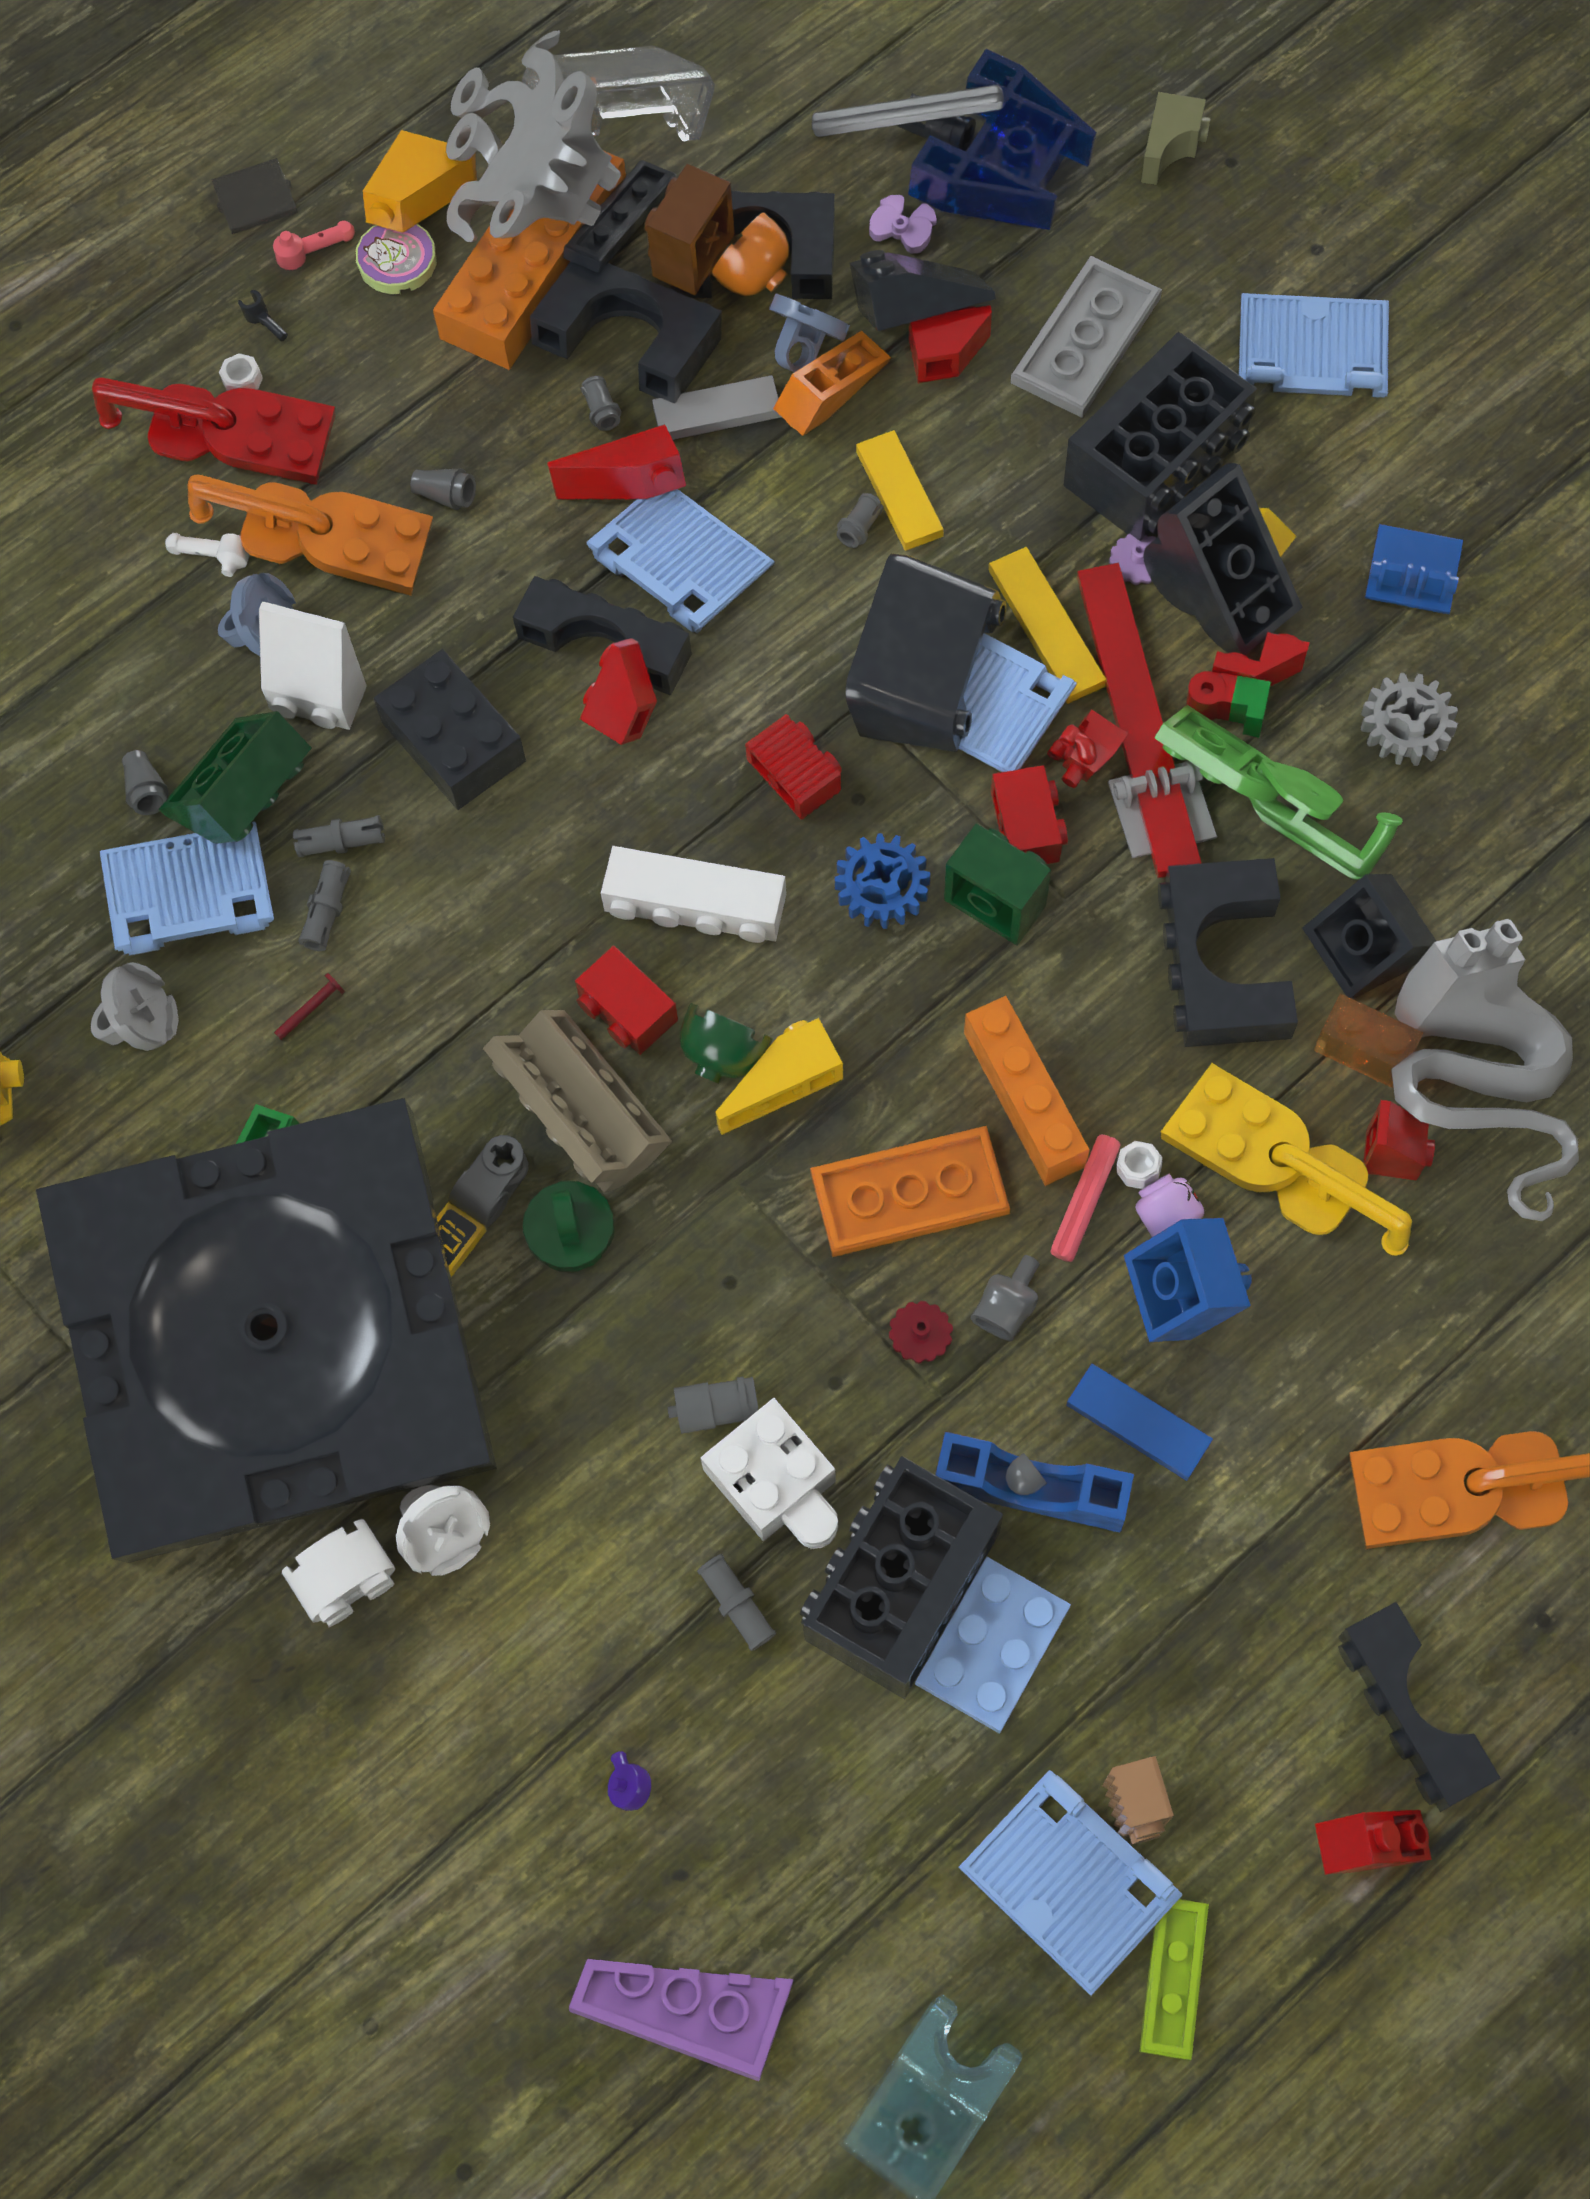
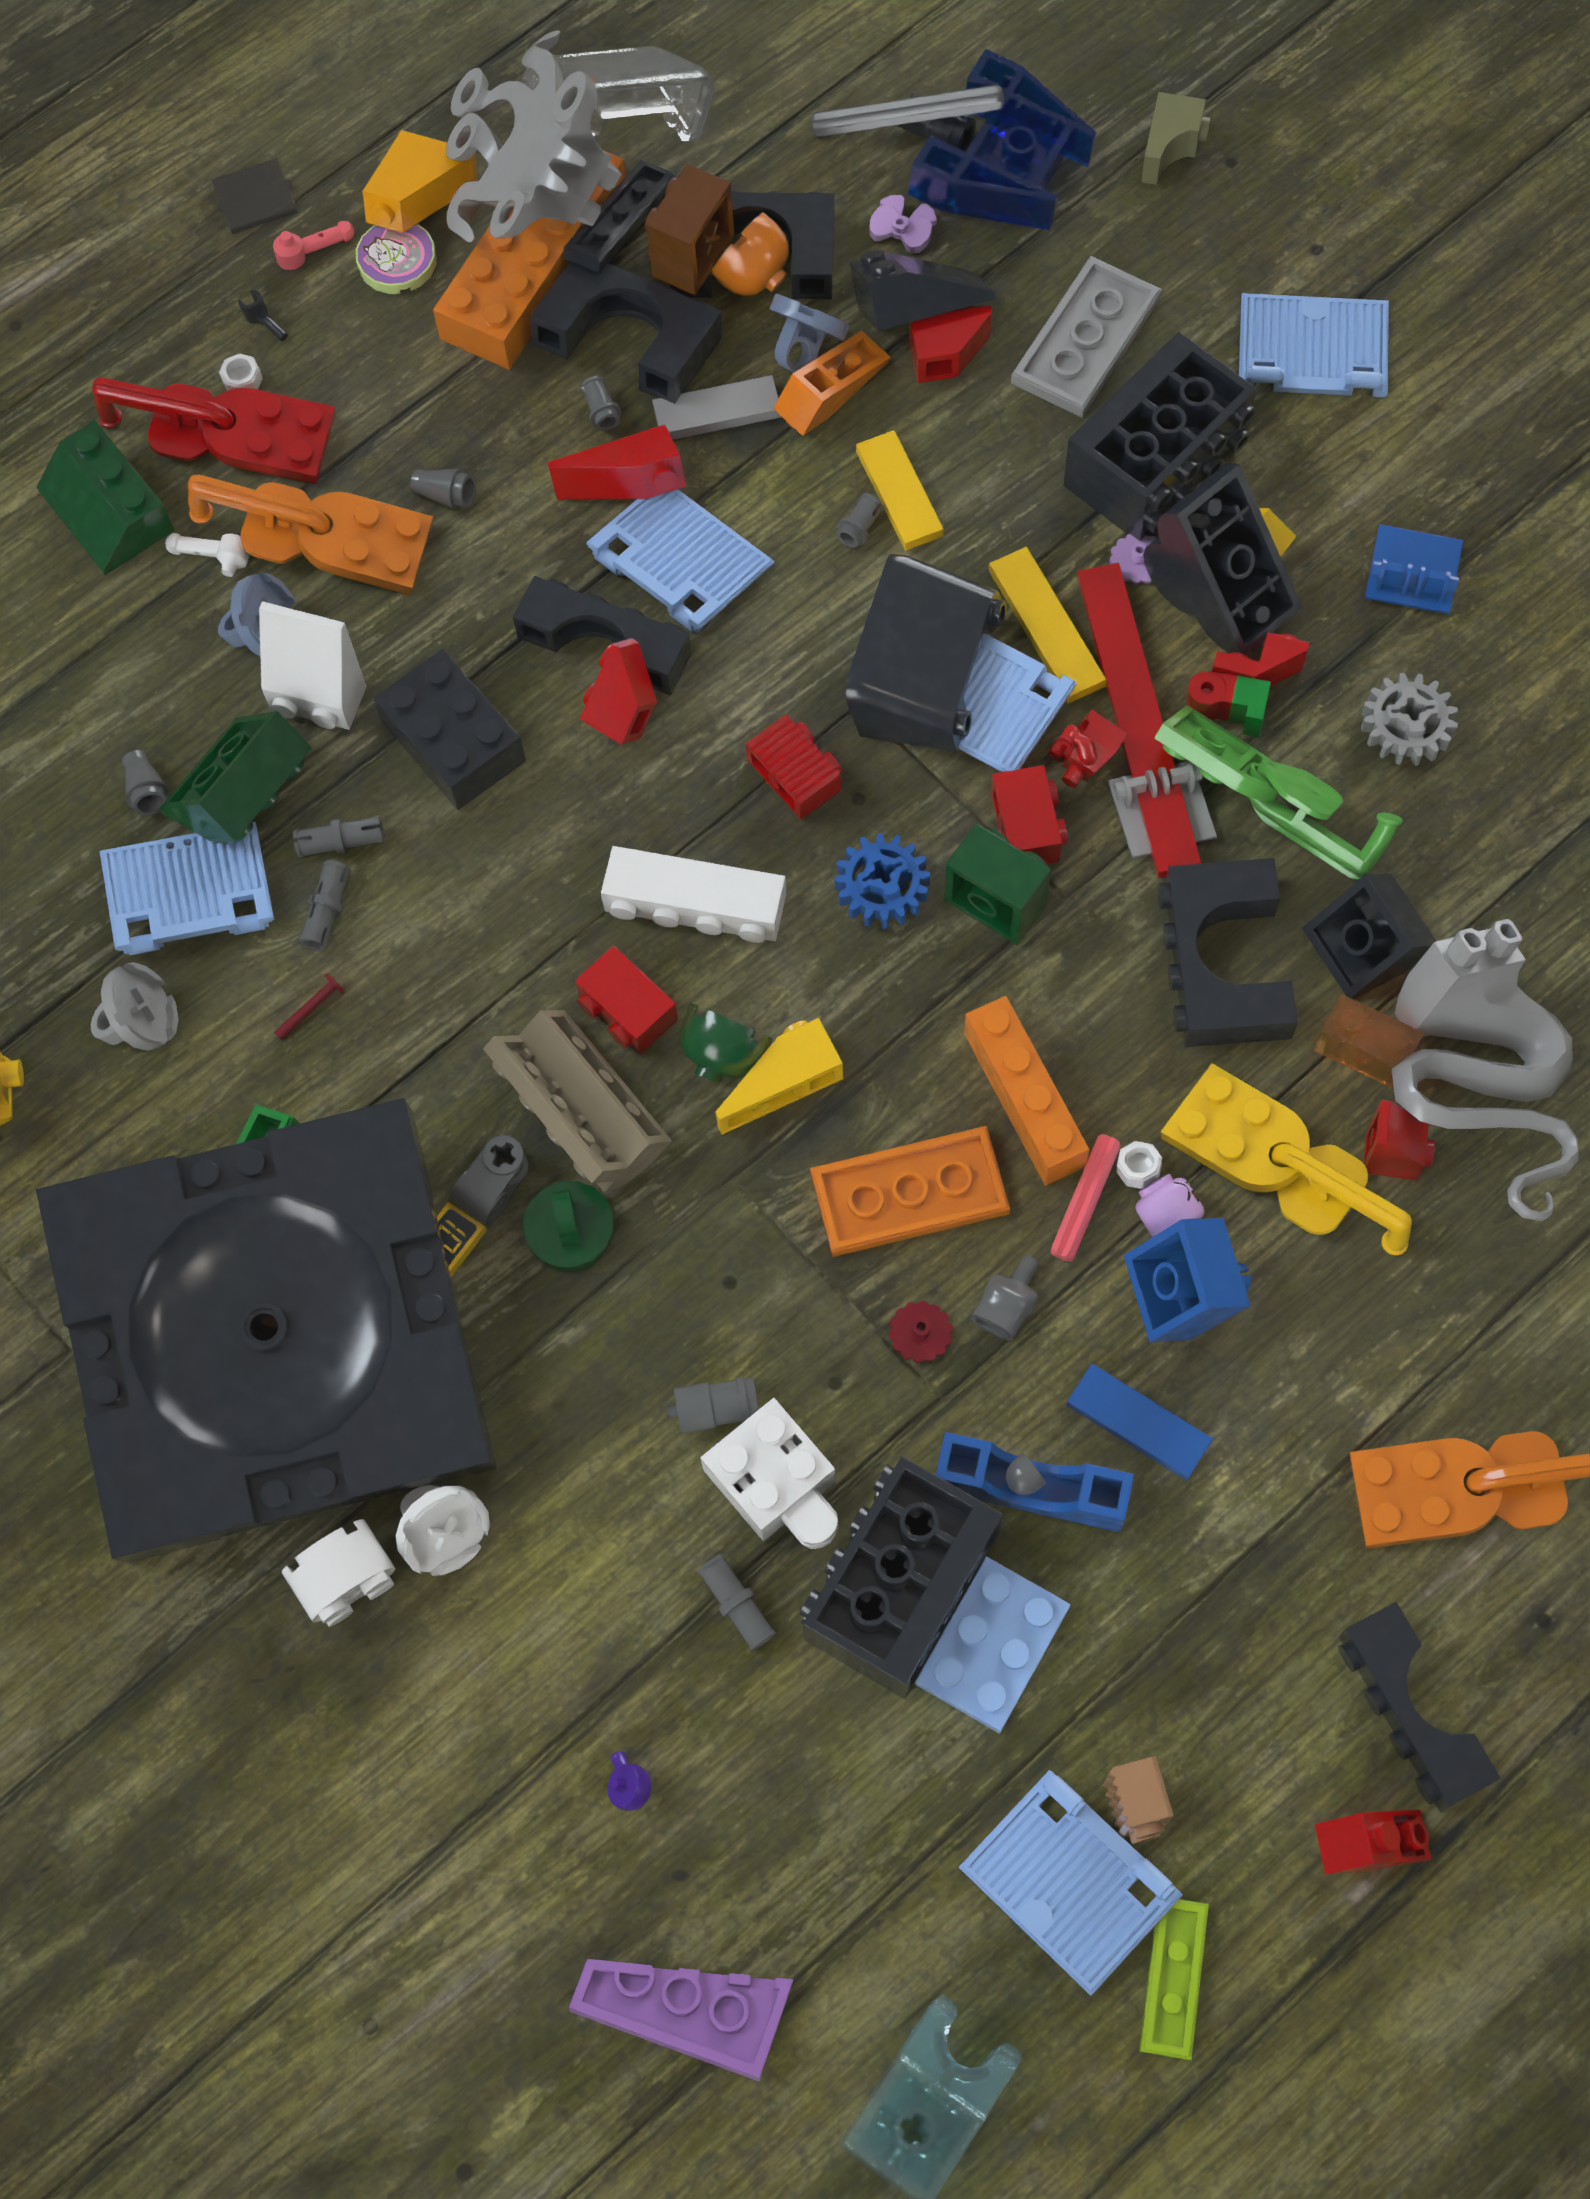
(102, 498): none -> dark green slope

